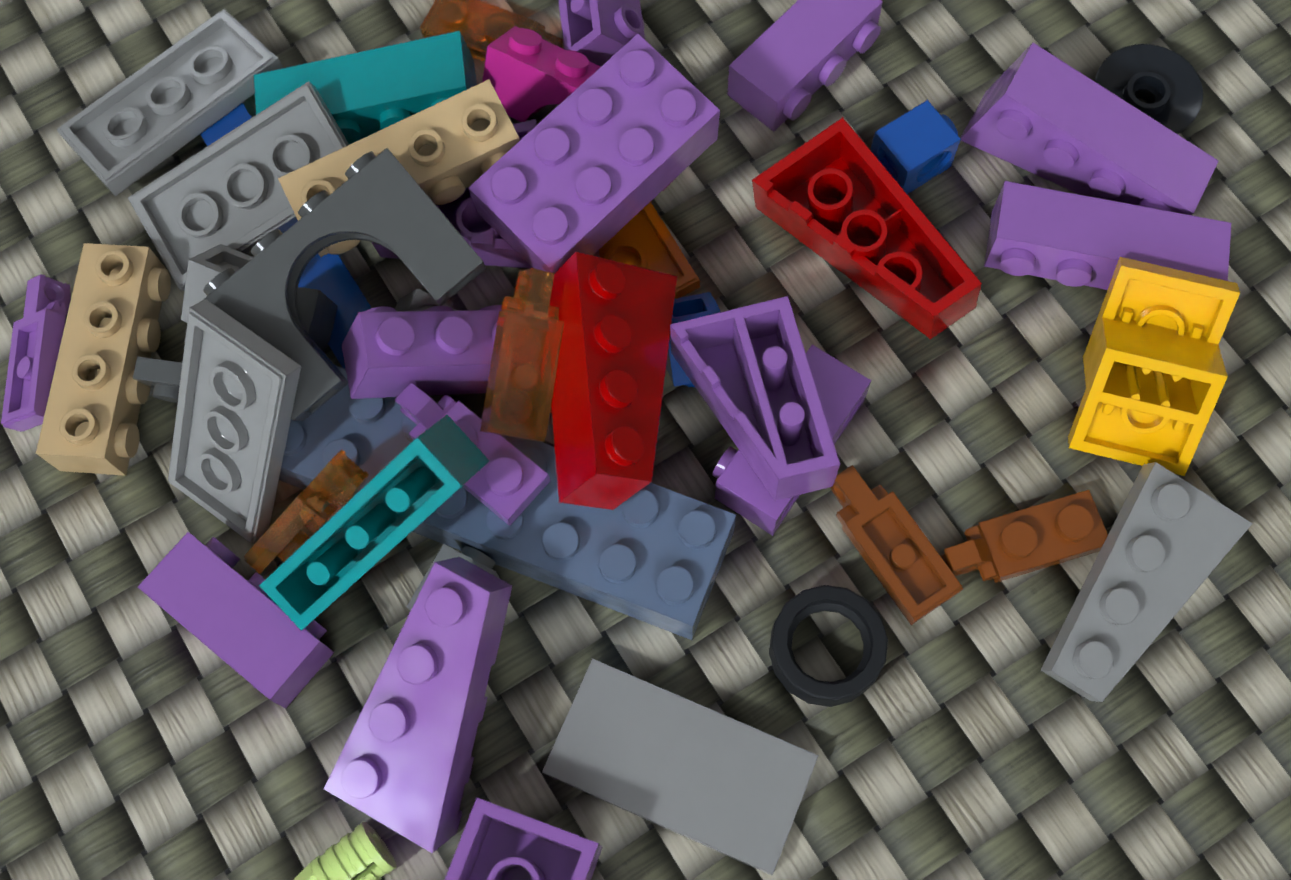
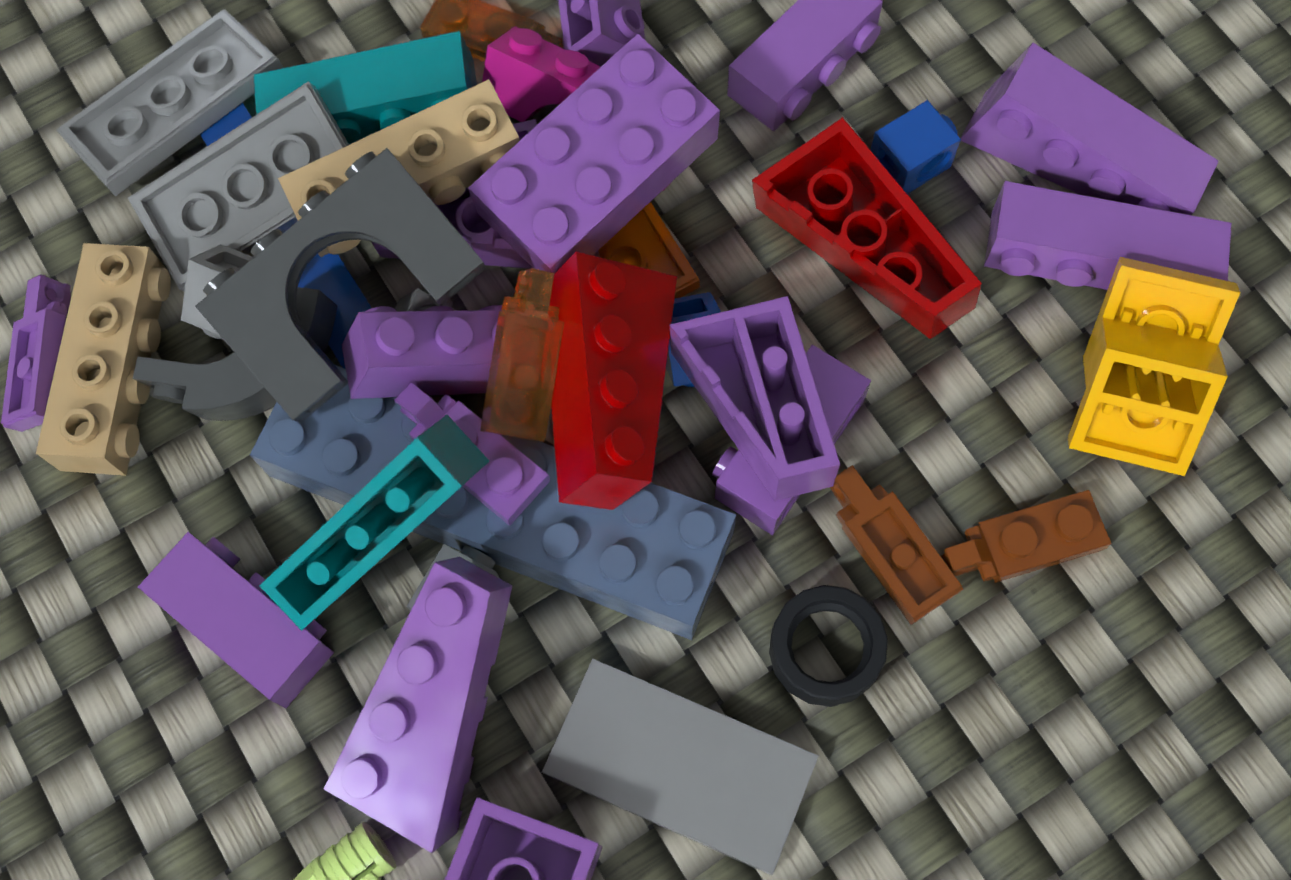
(231, 420): light grey tile -> none
(311, 509): clear orange hinge -> none
(1144, 574): light grey wing -> none
(1159, 78): black dish -> none

